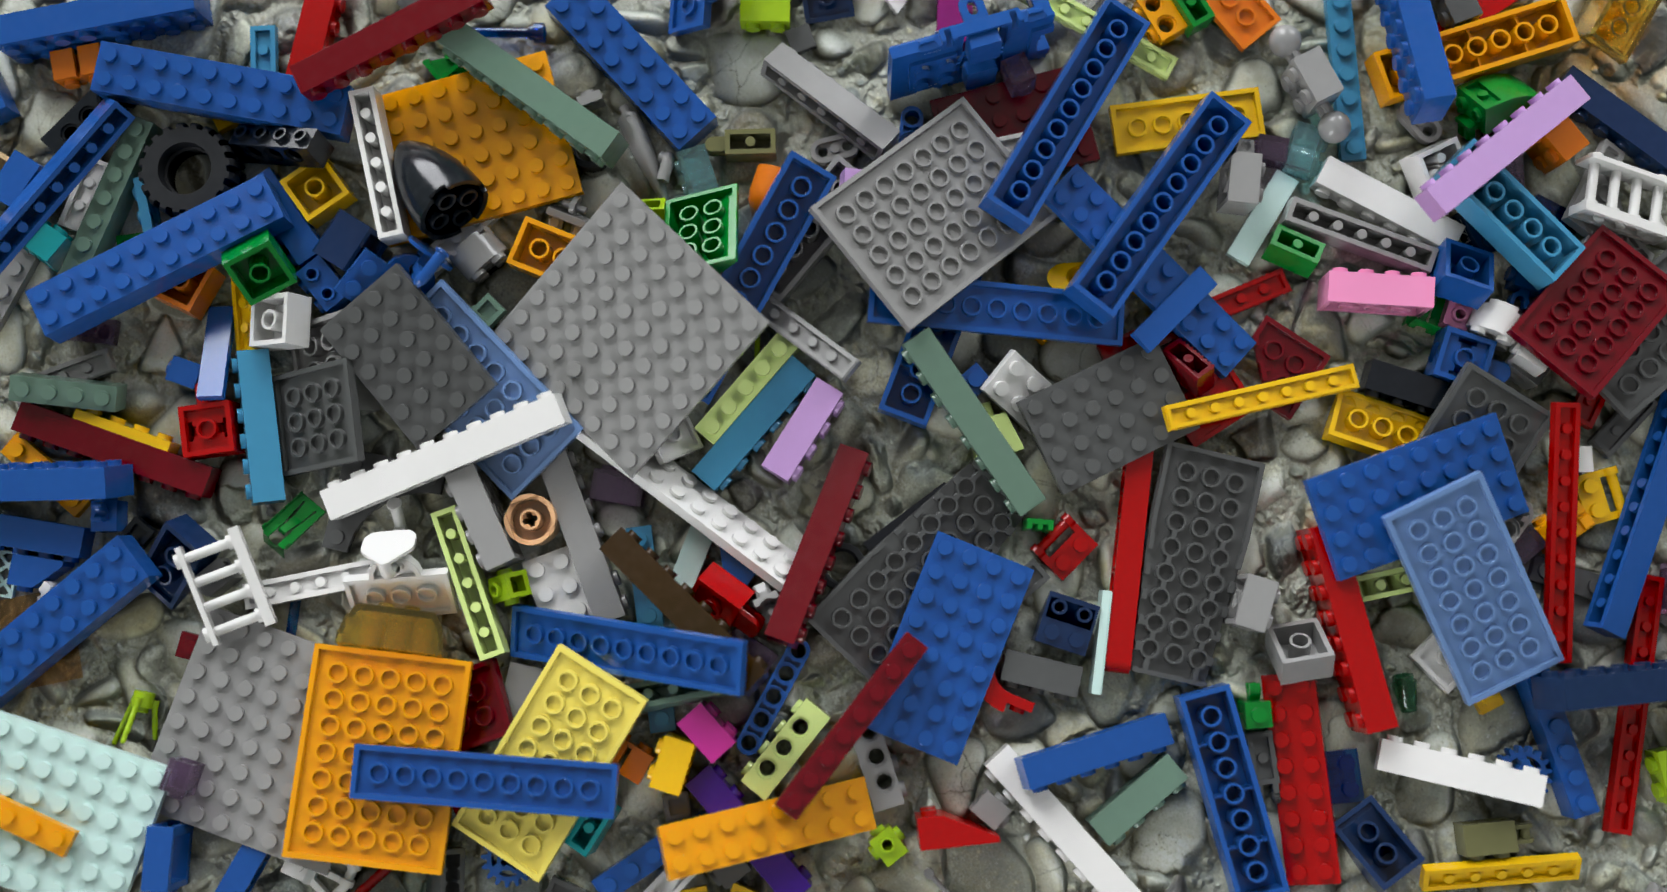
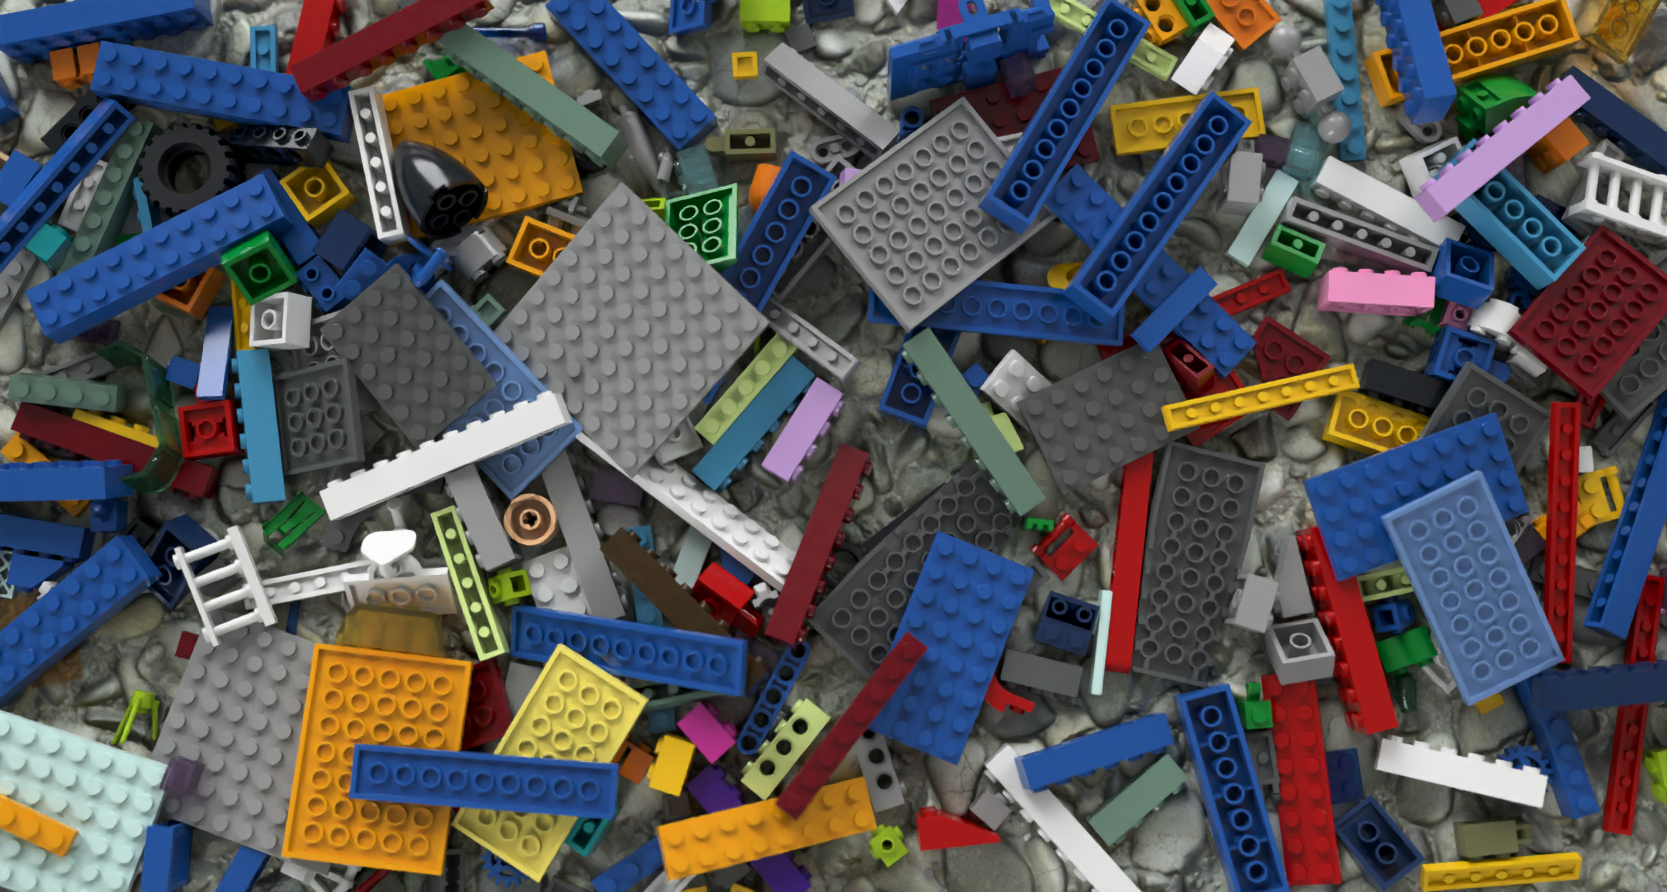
(168, 456): none -> clear green windscreen
(745, 65): none -> yellow plate
(1207, 53): none -> white brick
(1293, 586): none -> light grey slope
(1393, 615): none -> blue brick
(1406, 650): none -> green brick

